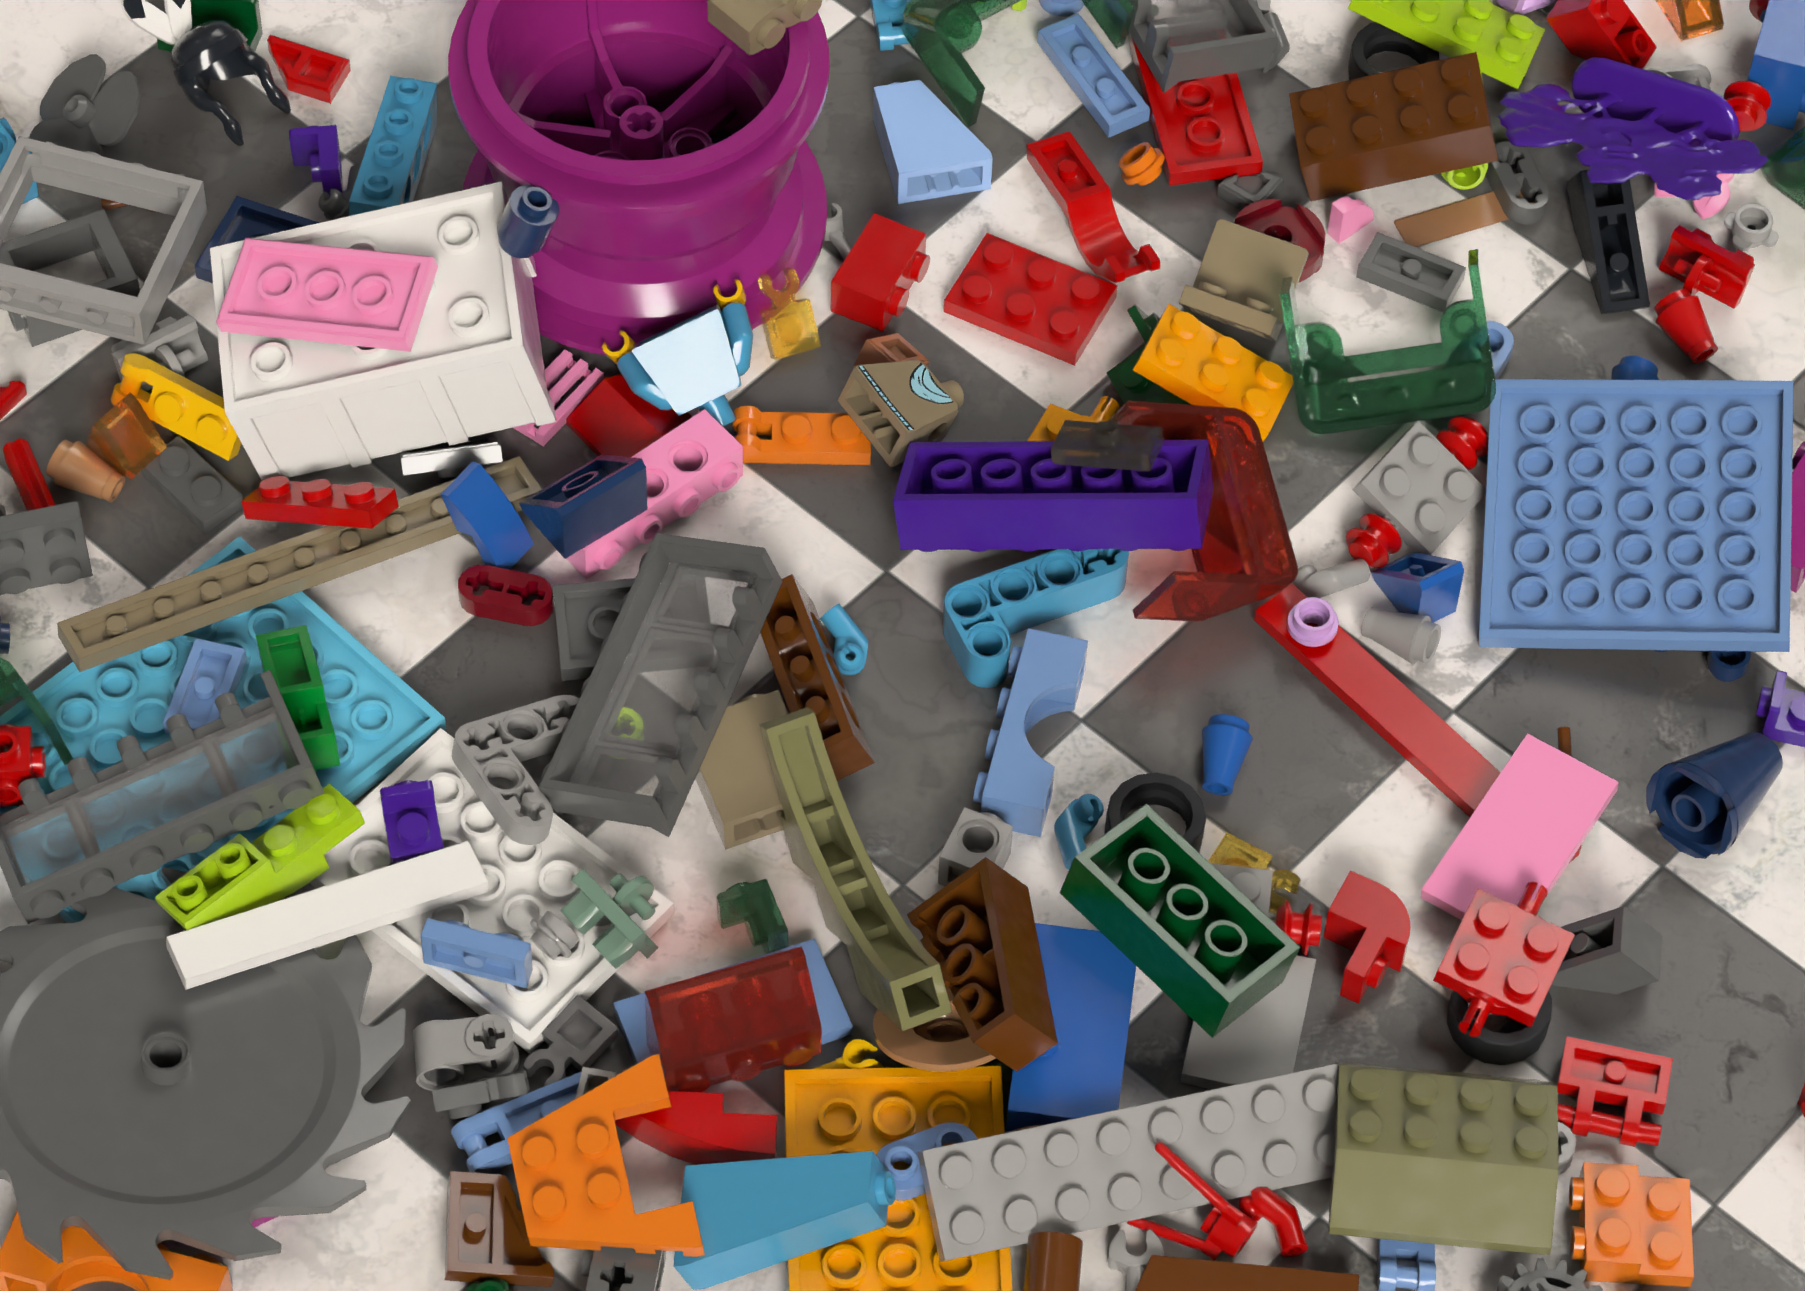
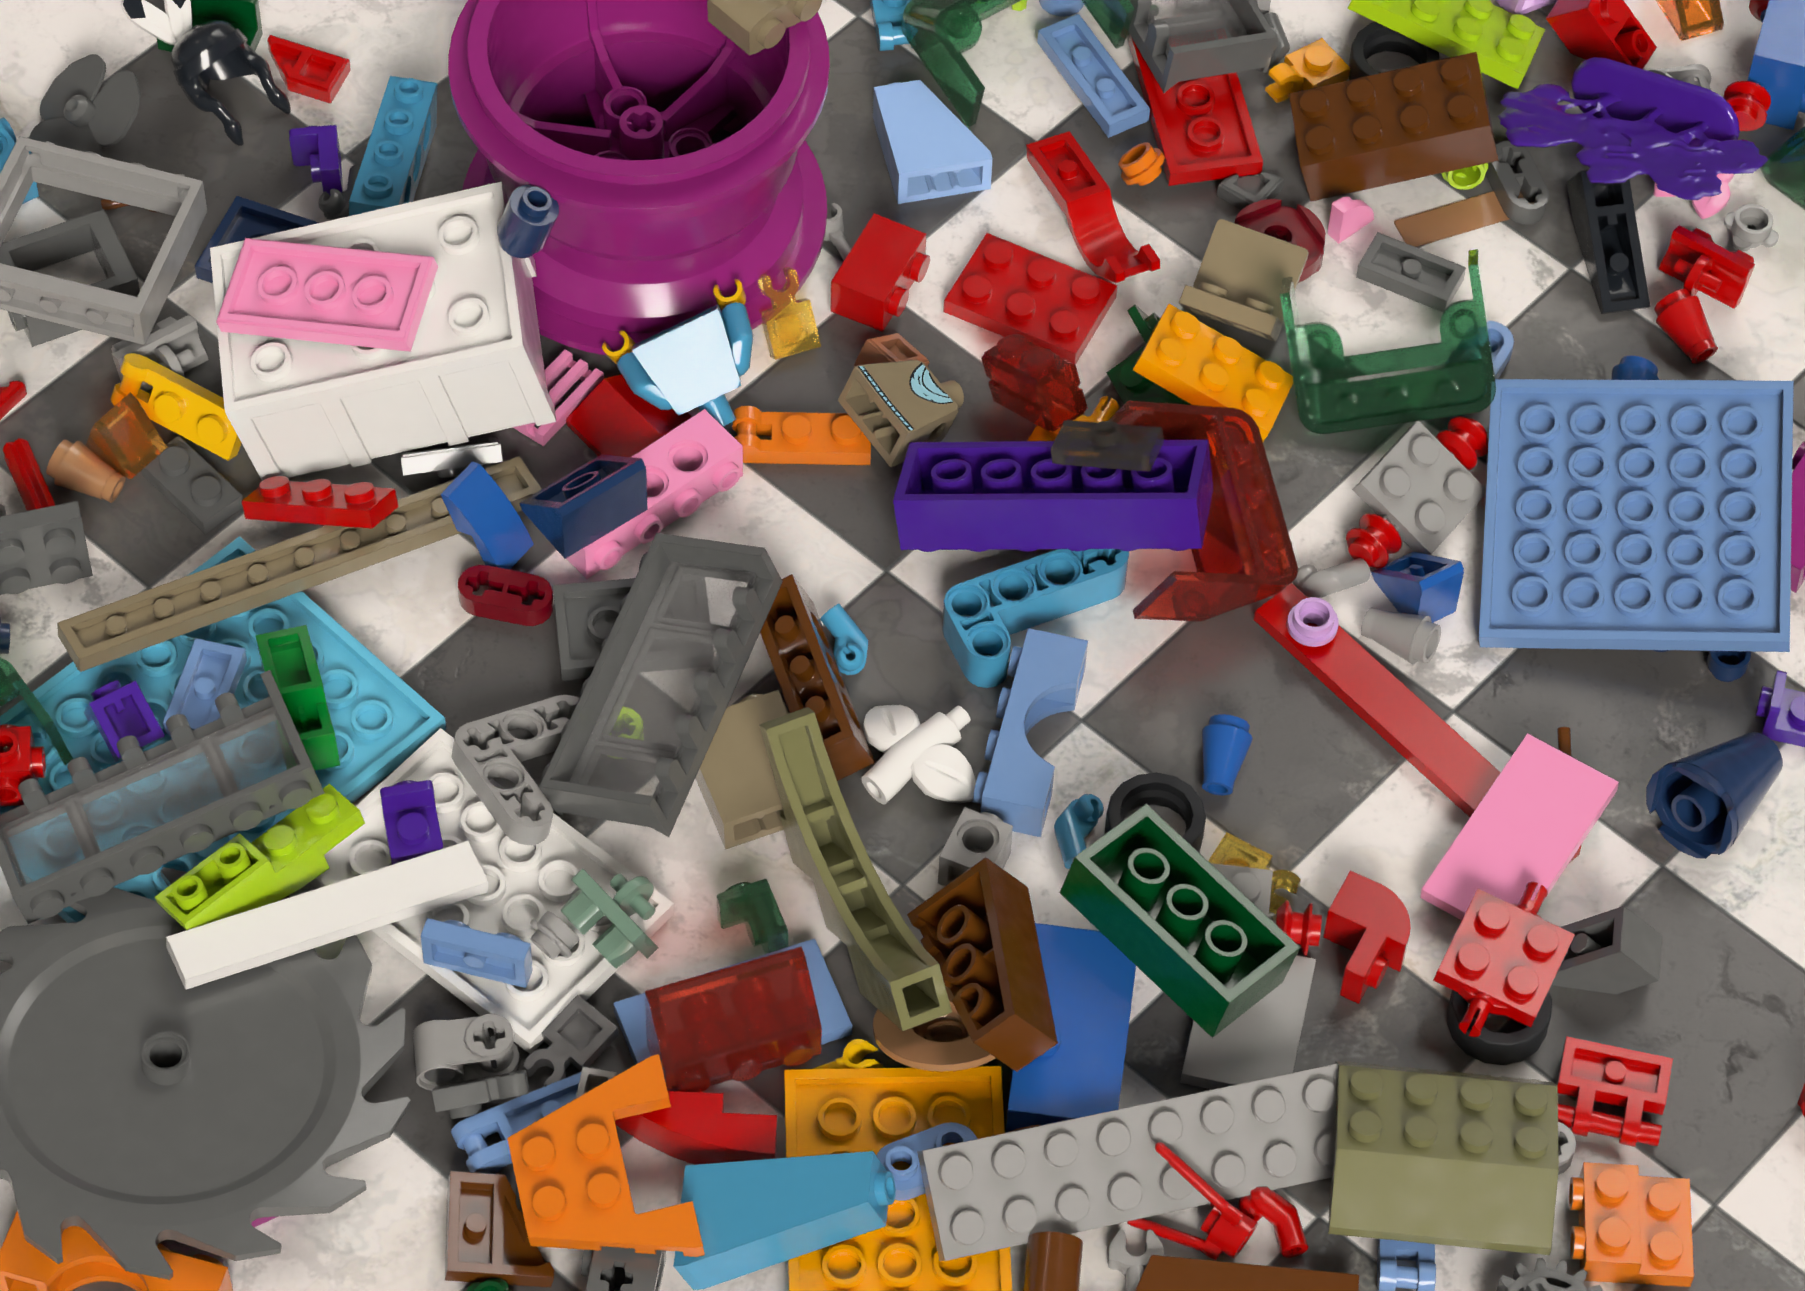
(123, 713): none -> dark purple bracket
(918, 753): none -> white plant
(1034, 382): none -> clear red brick
(1307, 69): none -> light orange plate

